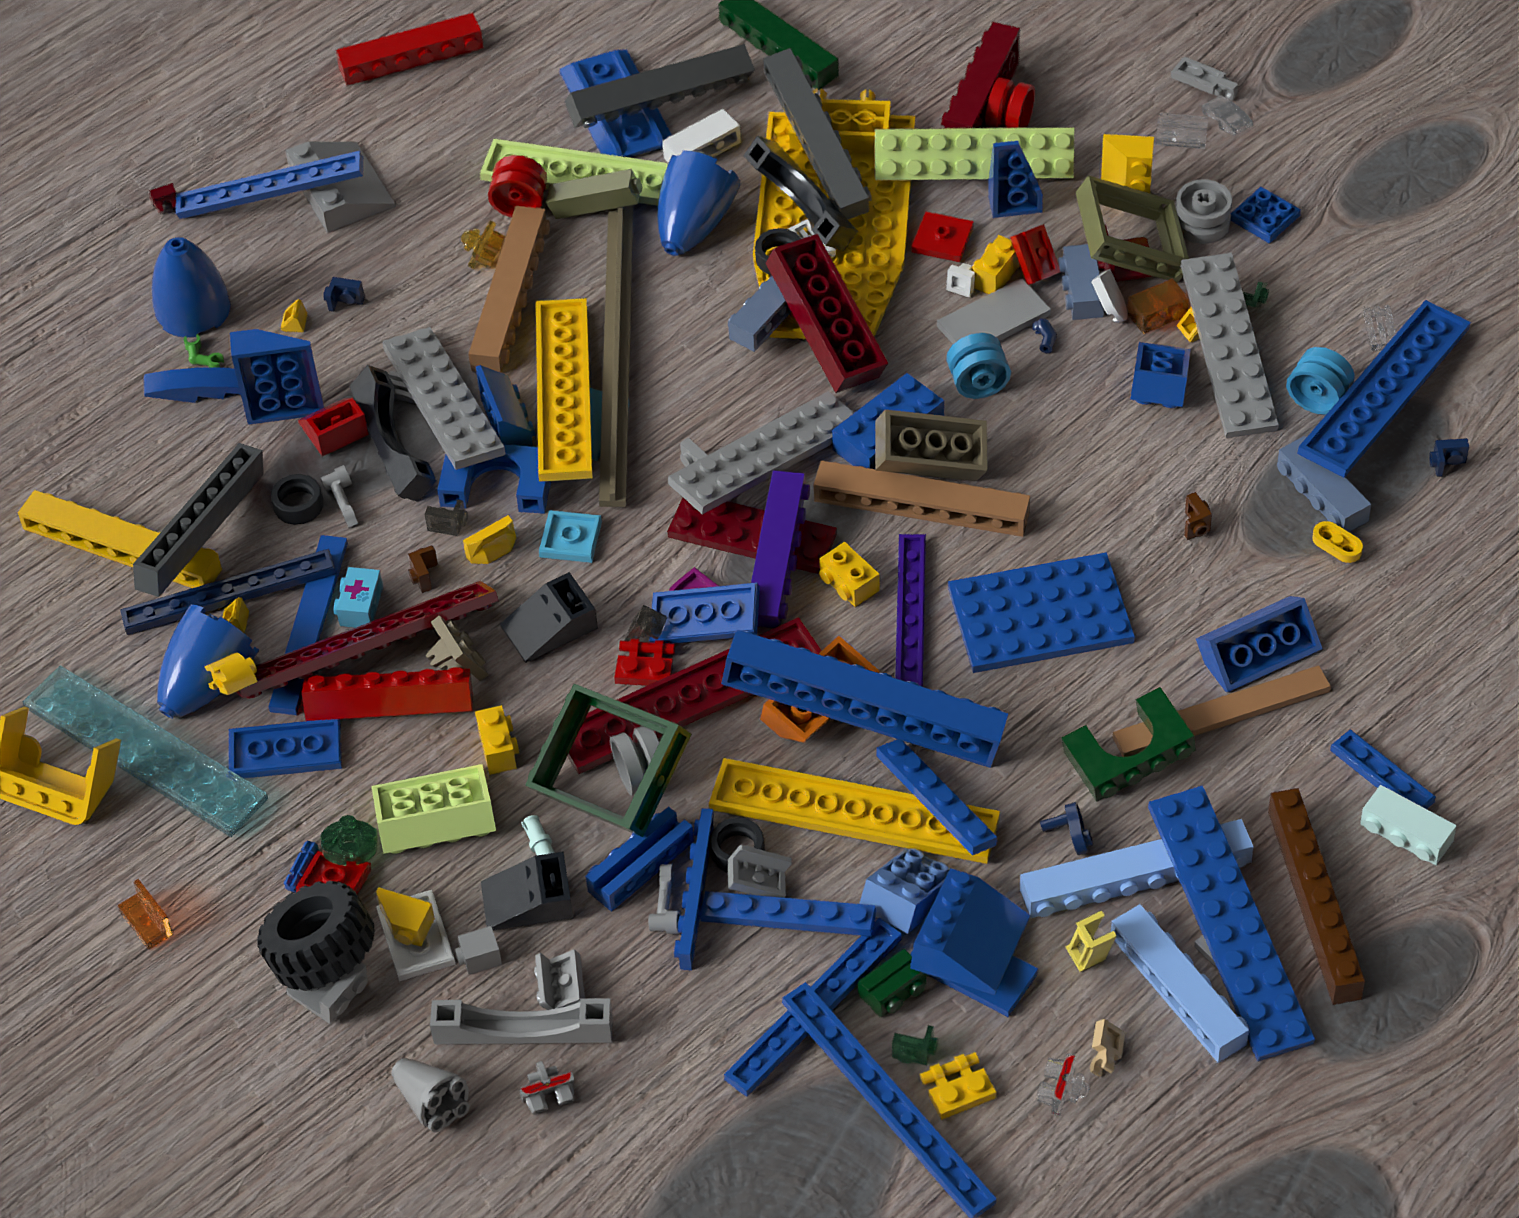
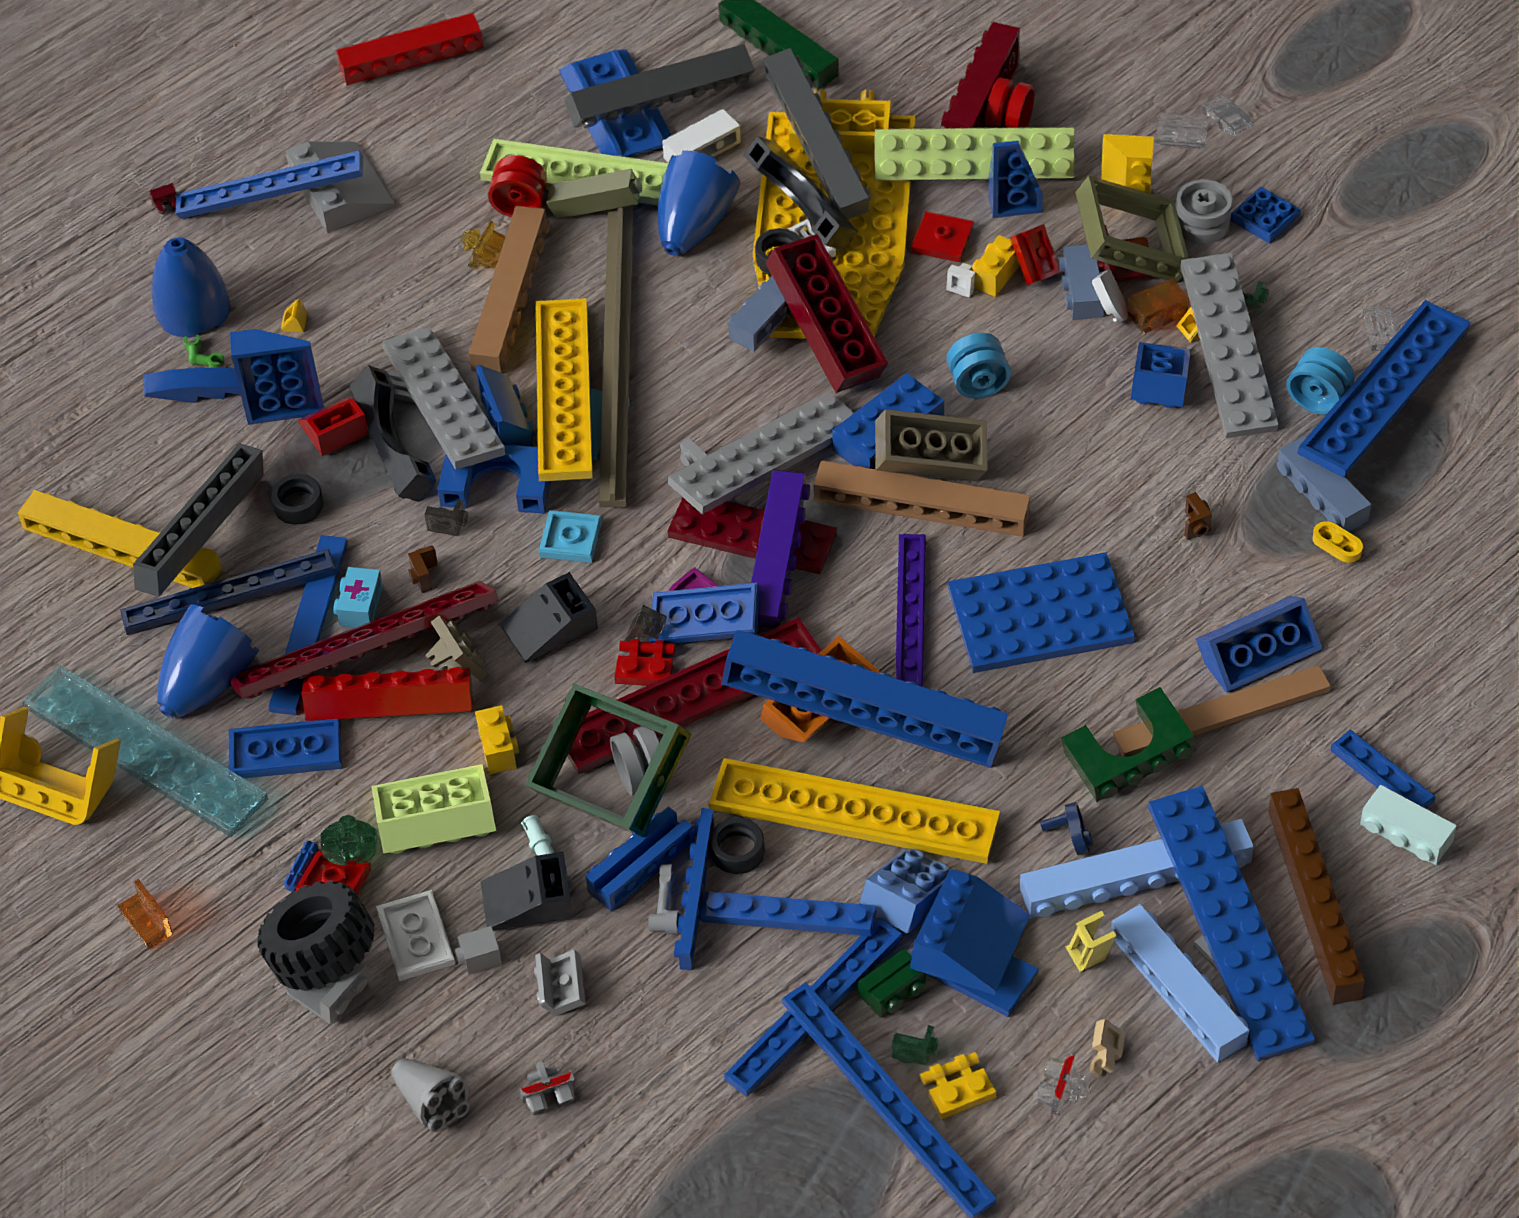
(232, 673): yellow cylinder -> none
(237, 614): yellow slope -> none
(336, 482): light grey brick -> none
(344, 291): dark blue bracket -> none
(406, 916): yellow slope -> none
(465, 1024): light grey arch -> none
(490, 542): yellow slope -> none
(757, 872): light grey bracket -> none
(849, 574): yellow brick -> none
(936, 797): blue plate -> none
(996, 314): light grey tile -> none
(1049, 335): dark blue arm -> none
(1204, 78): light grey hinge -> none
(1448, 452): dark blue bracket -> none

